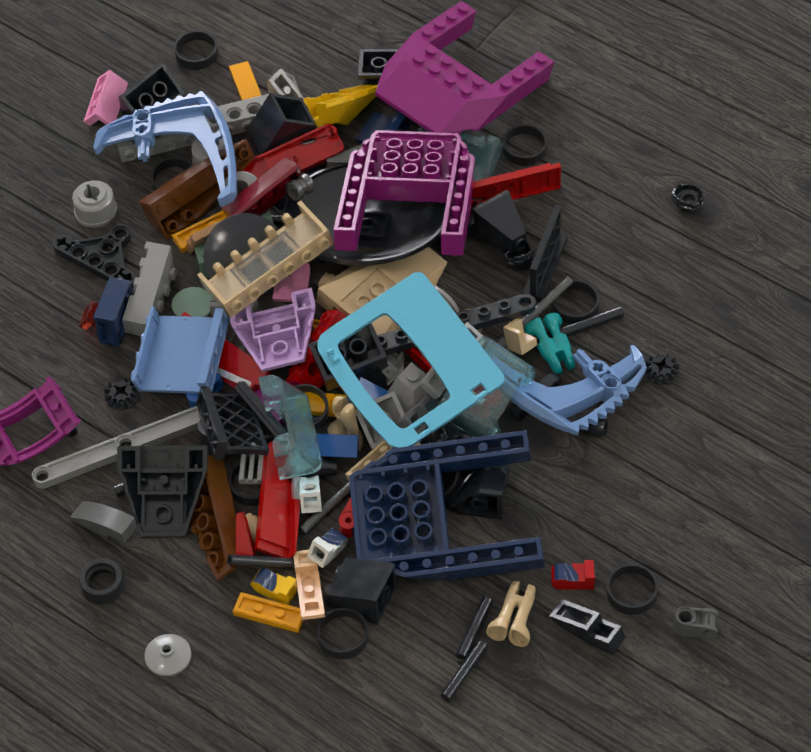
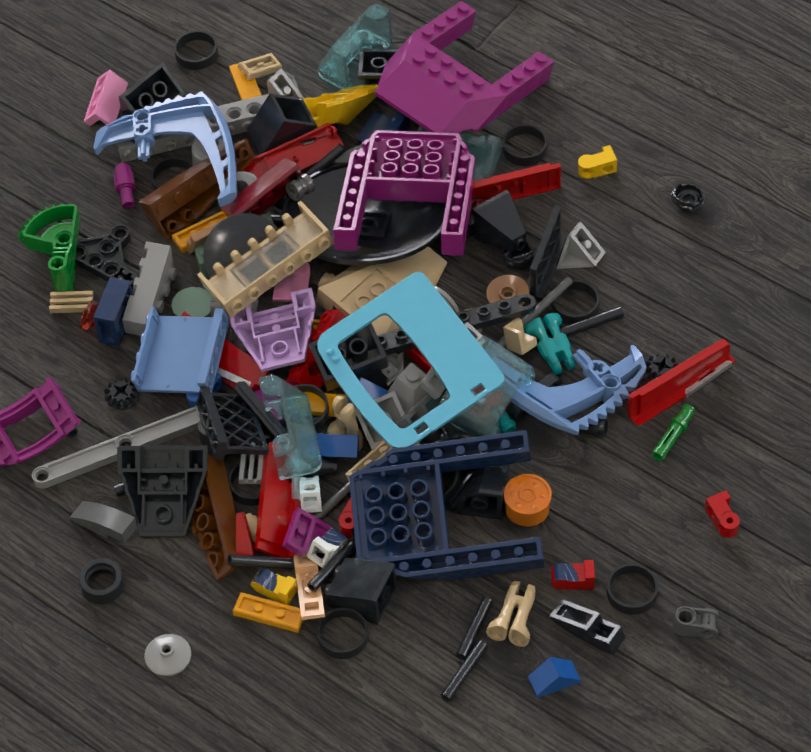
(57, 240): none -> green arm
(70, 298): none -> tan tile
(94, 204): light grey wheel -> none
(124, 184): none -> magenta arm
(262, 67): none -> tan tile
(303, 531): none -> magenta wing
(319, 579): none -> black piece
(327, 160): none -> black piece
(367, 31): none -> clear light blue windscreen
(506, 286): none -> medium nougat dish
(506, 424): none -> teal pin
(527, 499): none -> orange wheel
(553, 676): none -> blue slope
(580, 249): none -> light grey slope
(598, 164): none -> yellow leg
(677, 426): none -> green pin
(679, 382): none -> red piece
(721, 515): none -> red leg

